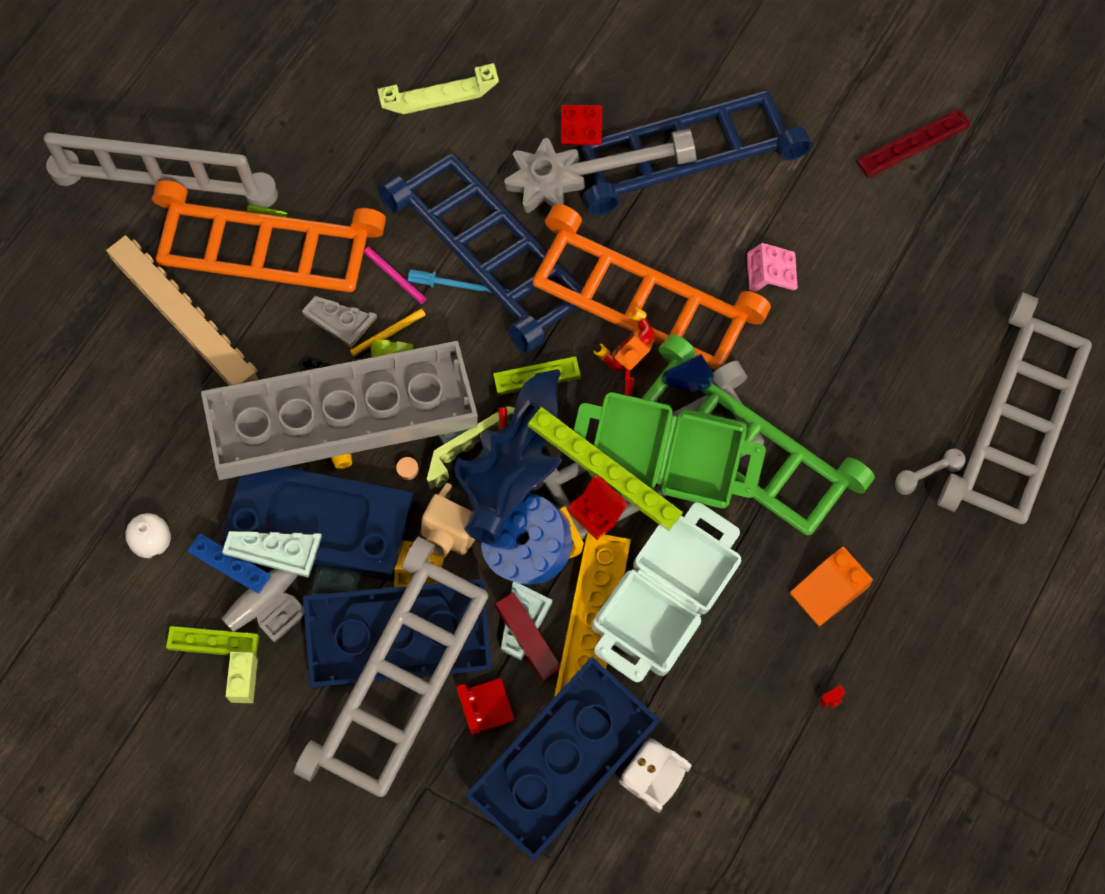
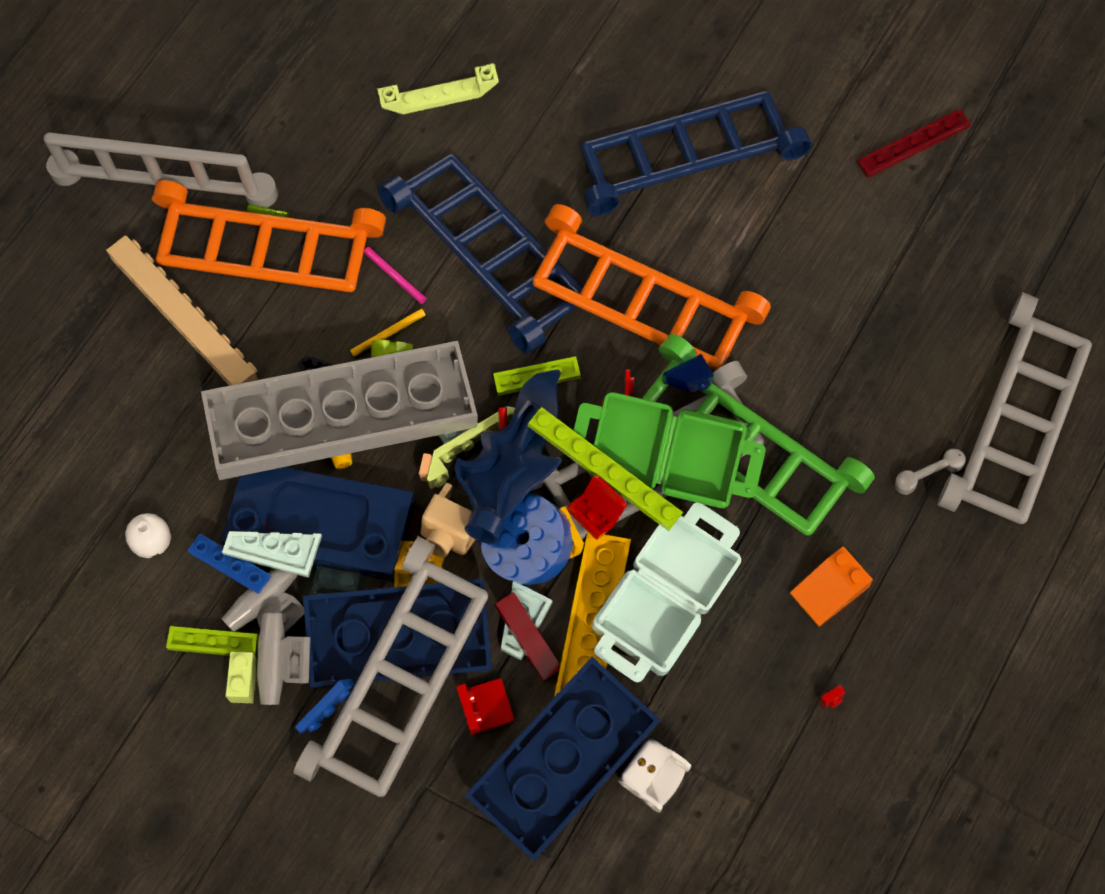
(279, 659): none -> light grey plate
(325, 706): none -> blue plate
(340, 321): light grey wing -> none
(407, 468): light nougat tile -> none
(425, 465): none -> light nougat tile
(430, 279): dark azure piece -> none
(550, 175): light grey piece -> none
(581, 125): red bracket -> none
(632, 348): torso -> none
(771, 266): bright pink bracket -> none

